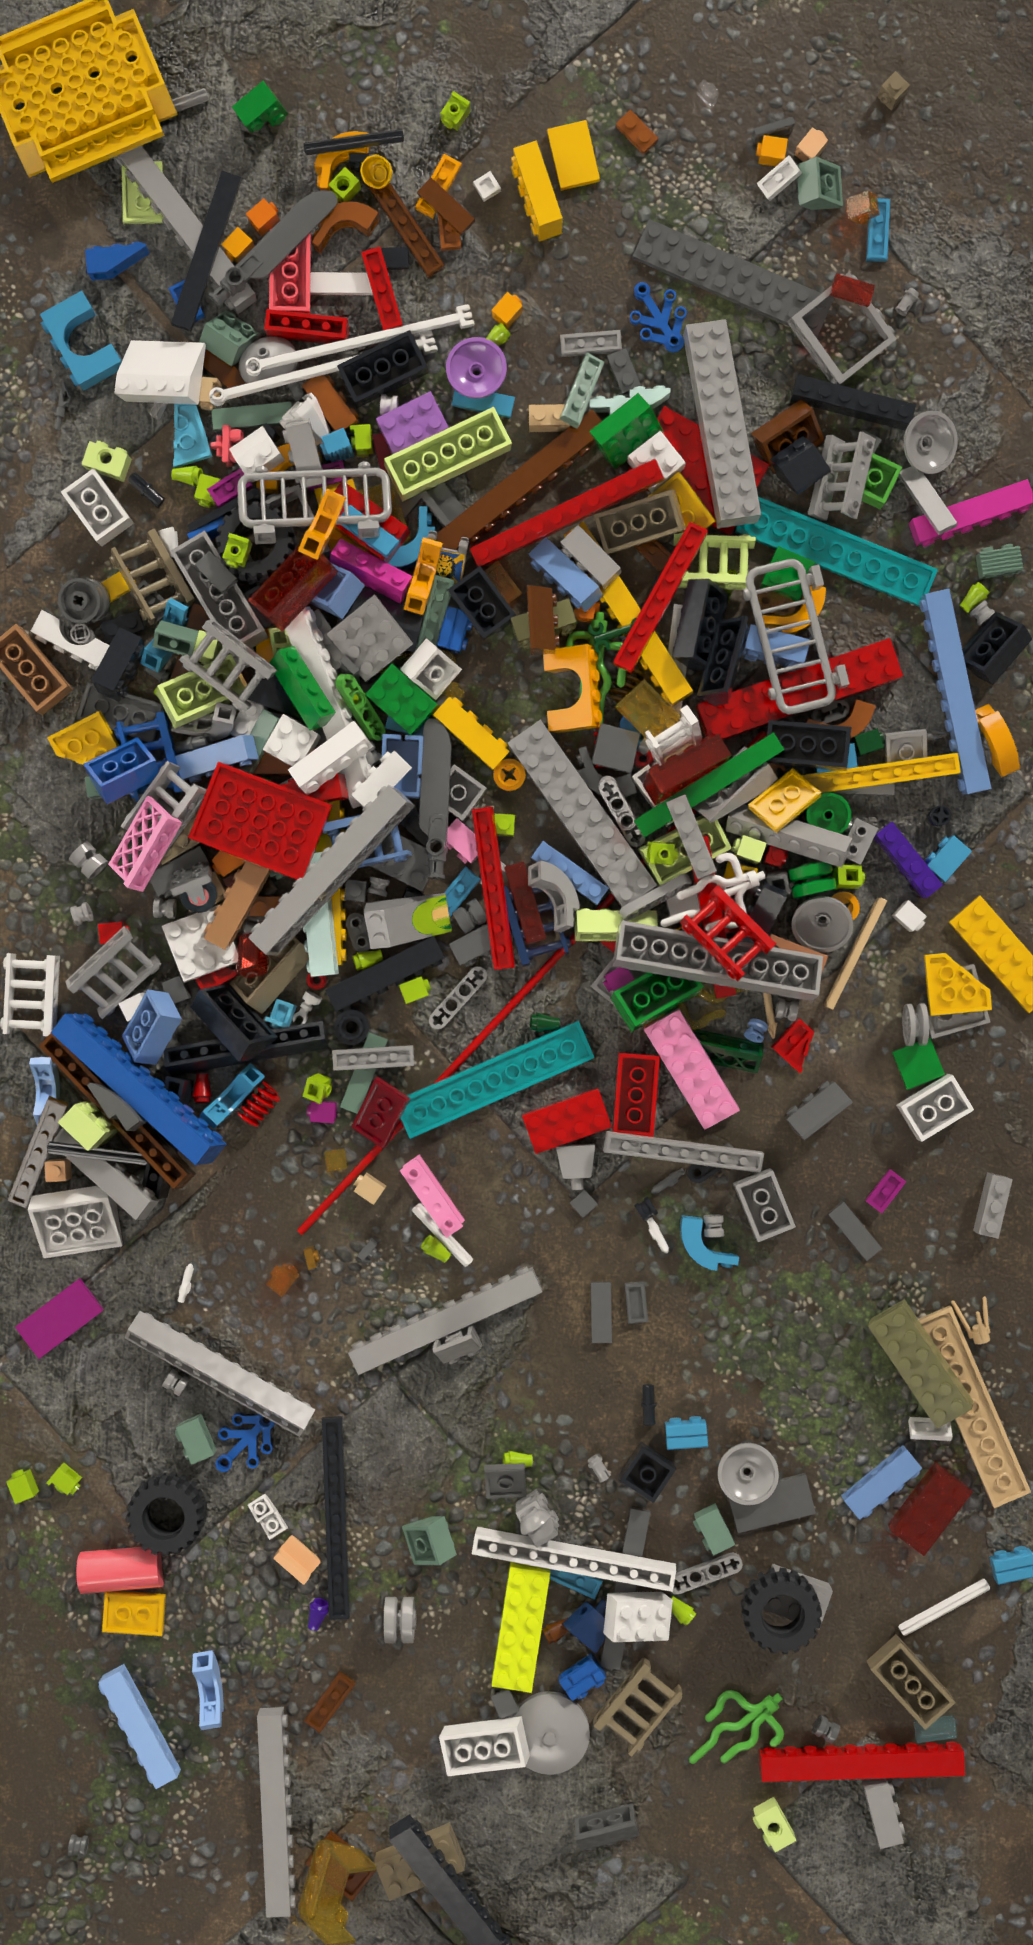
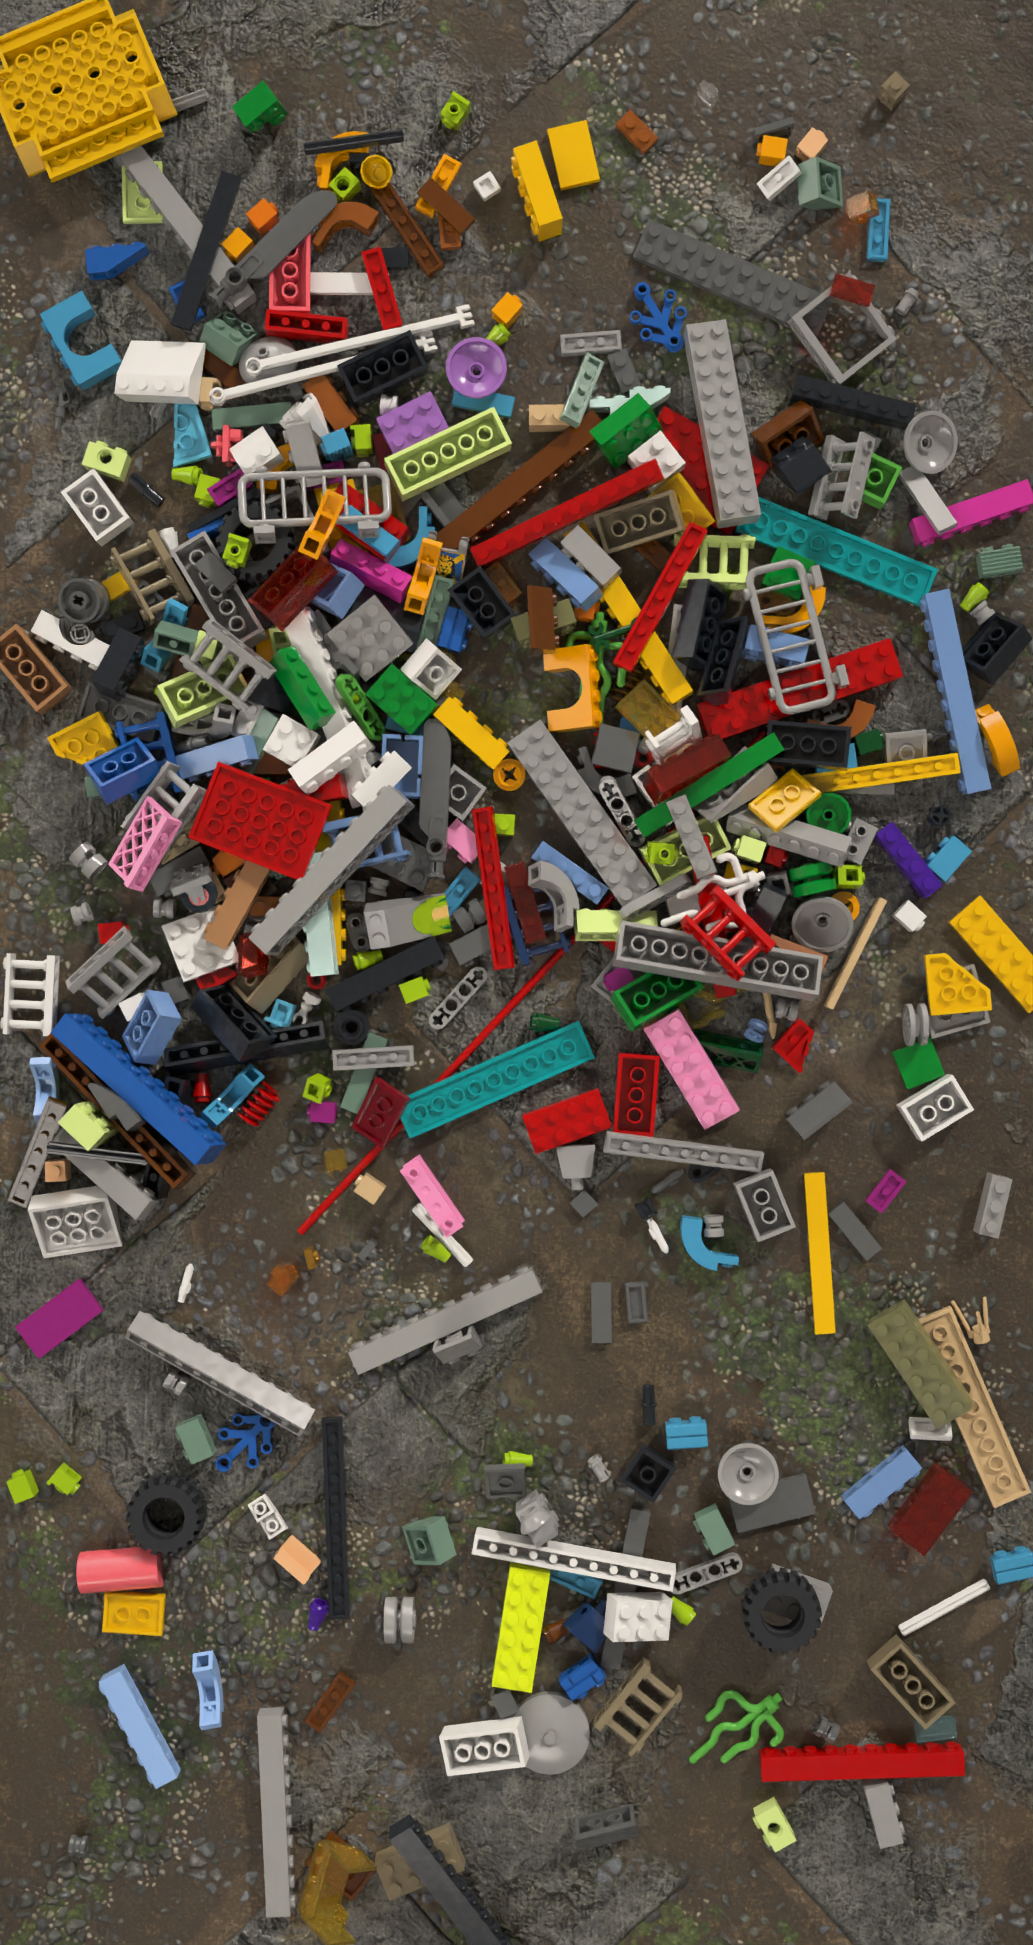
(819, 1253): none -> yellow tile

